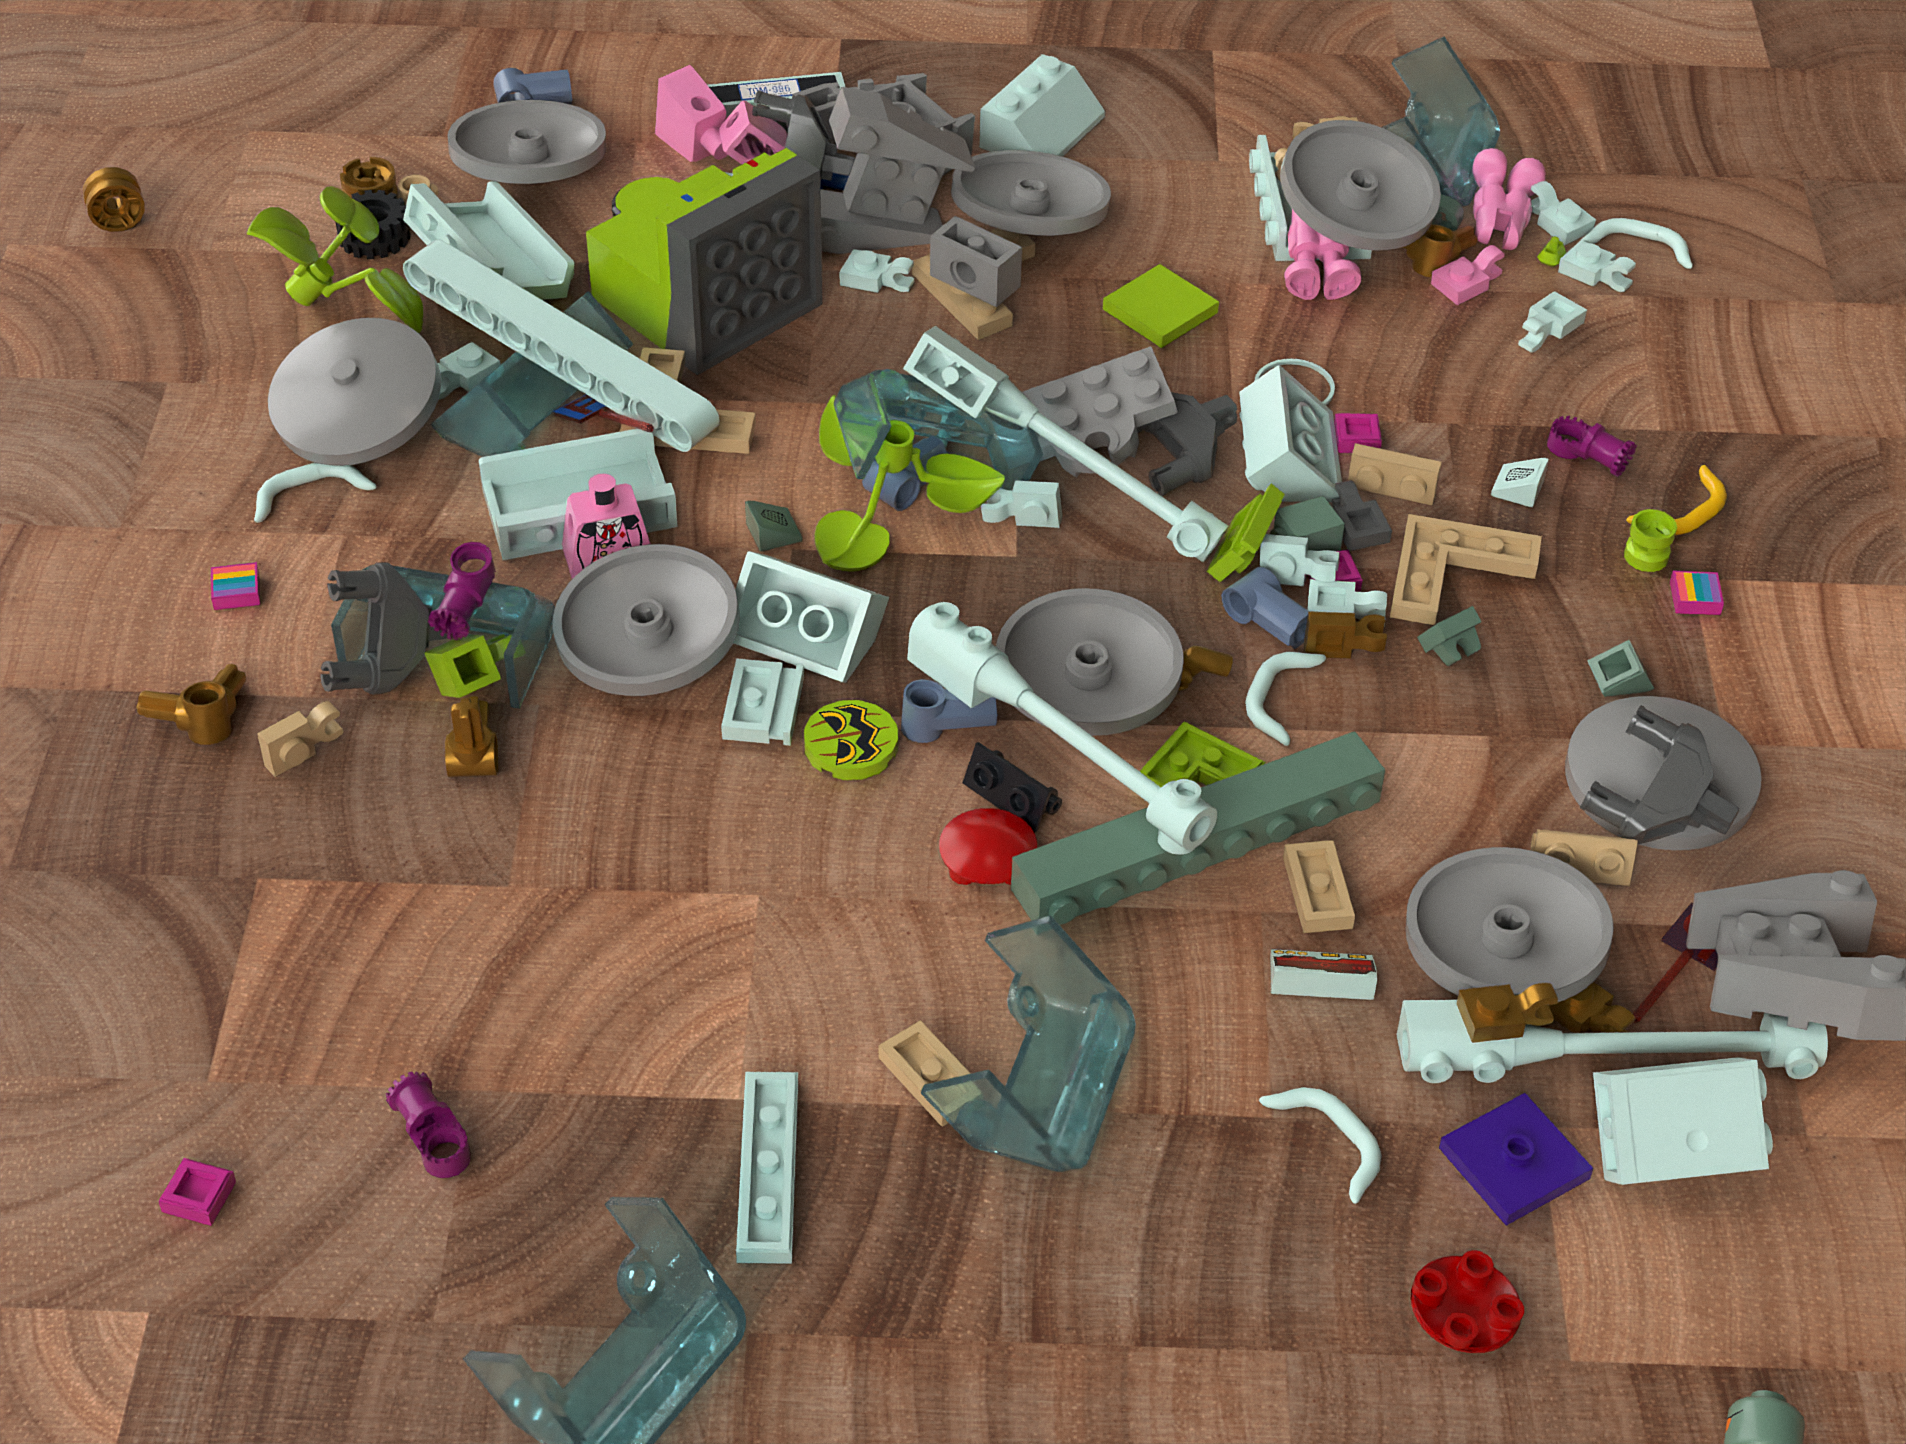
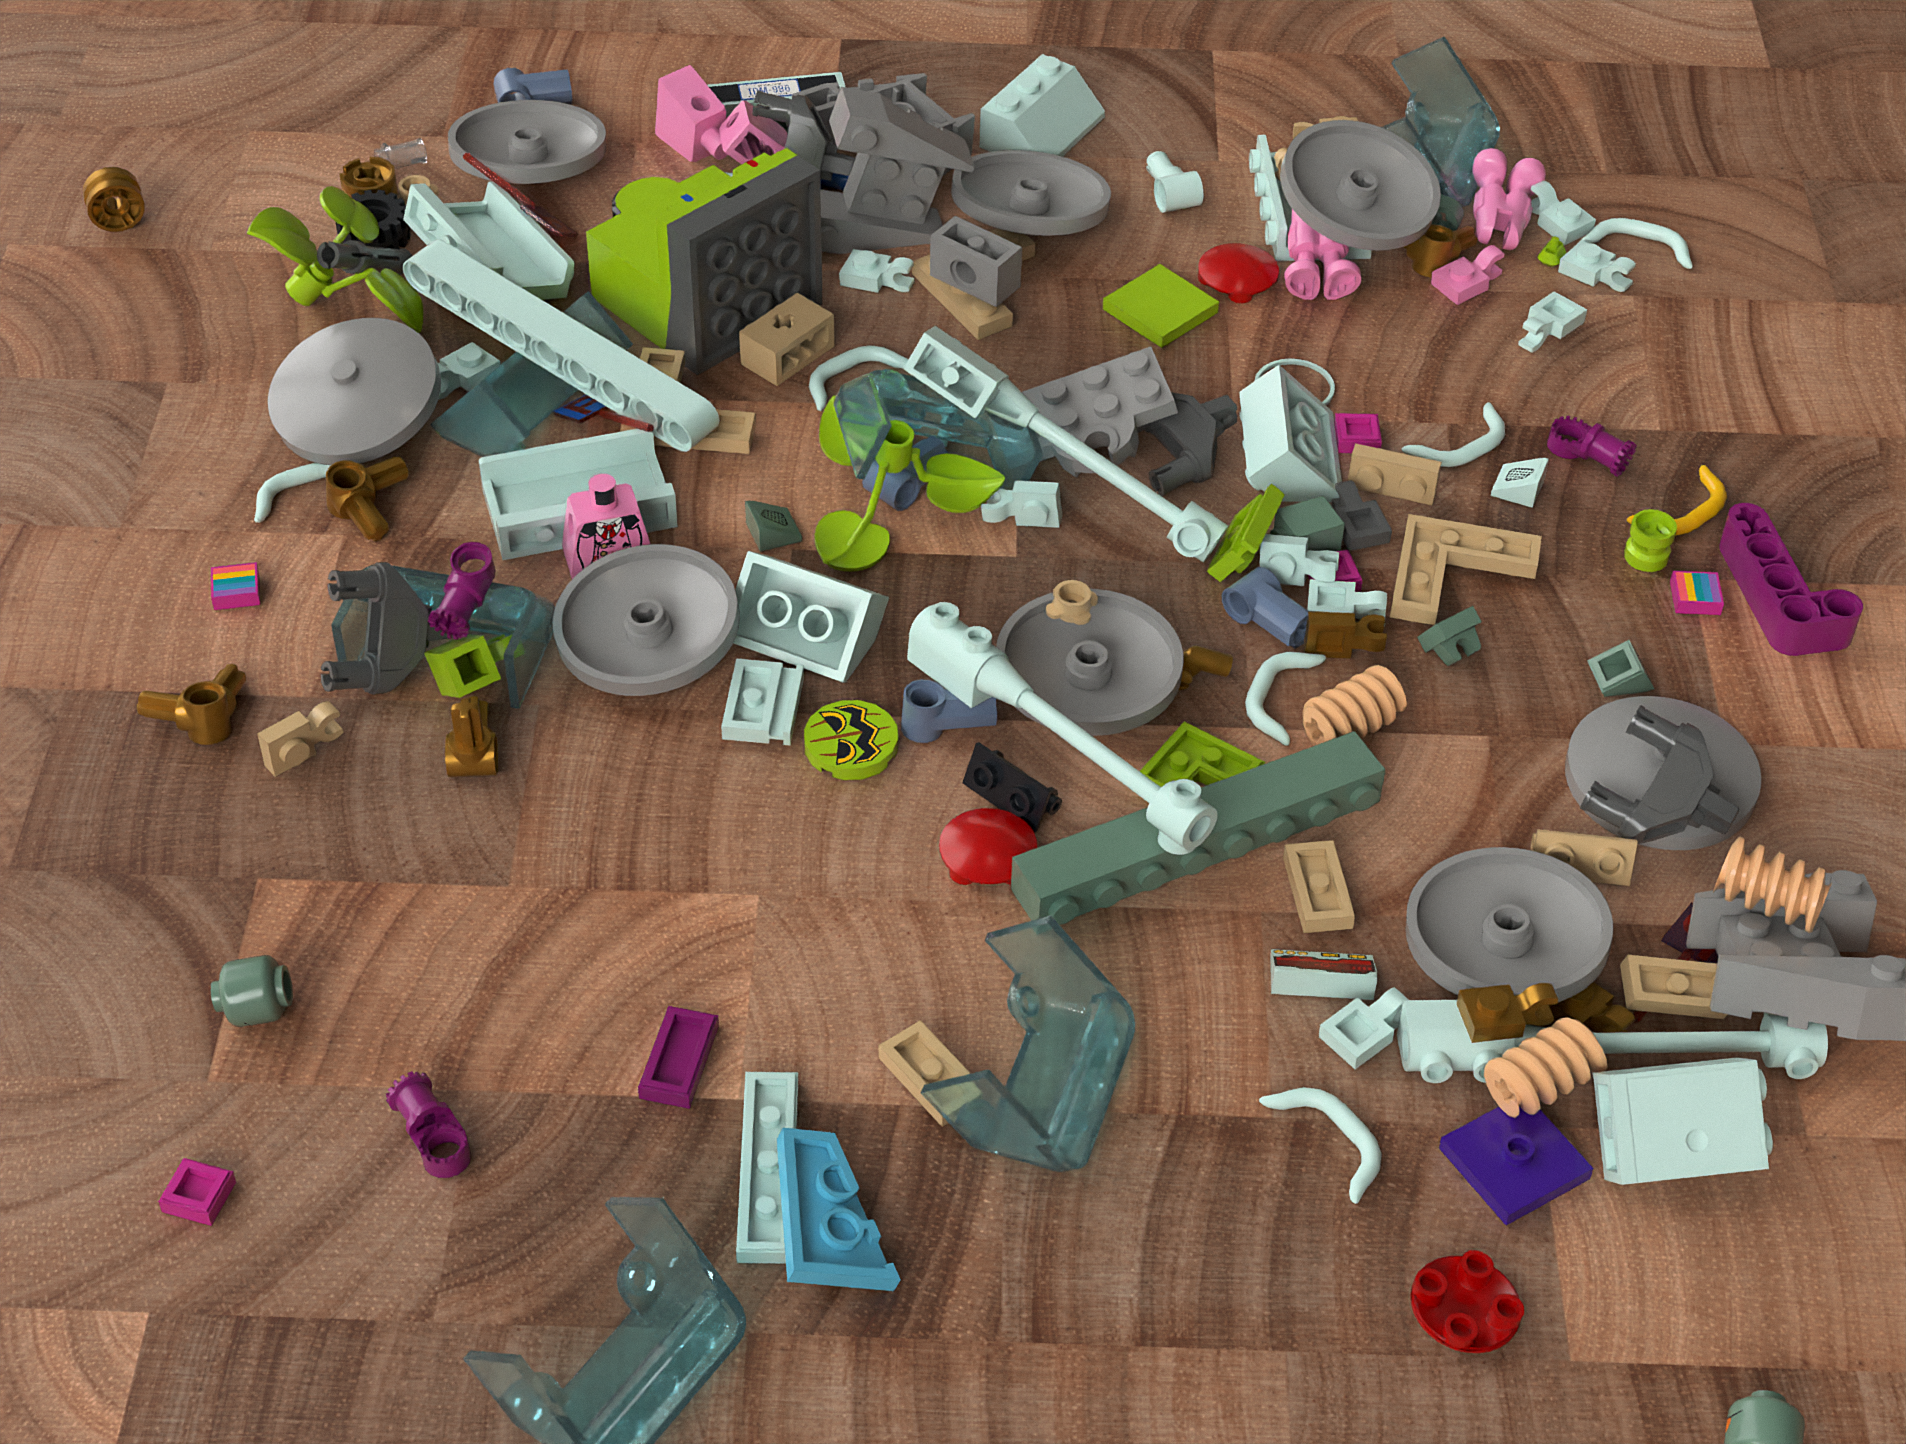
(252, 990): none -> sand green head
(353, 491): none -> pearl gold axle
(356, 257): none -> dark grey pin
(403, 153): none -> clear pin
(536, 212): none -> clear red piece
(678, 1057): none -> magenta tile
(786, 339): none -> tan brick
(823, 1219): none -> medium azure wing
(846, 361): none -> light aqua animal
(1072, 602): none -> tan plate
(1172, 186): none -> light aqua pin
(1238, 270): none -> red dish
(1354, 705): none -> light nougat piece
(1361, 1030): none -> light aqua plate
(1471, 450): none -> light aqua animal
(1544, 1066): none -> light nougat piece
(1669, 986): none -> tan plate
(1773, 884): none -> light nougat piece
(1786, 610): none -> magenta beam

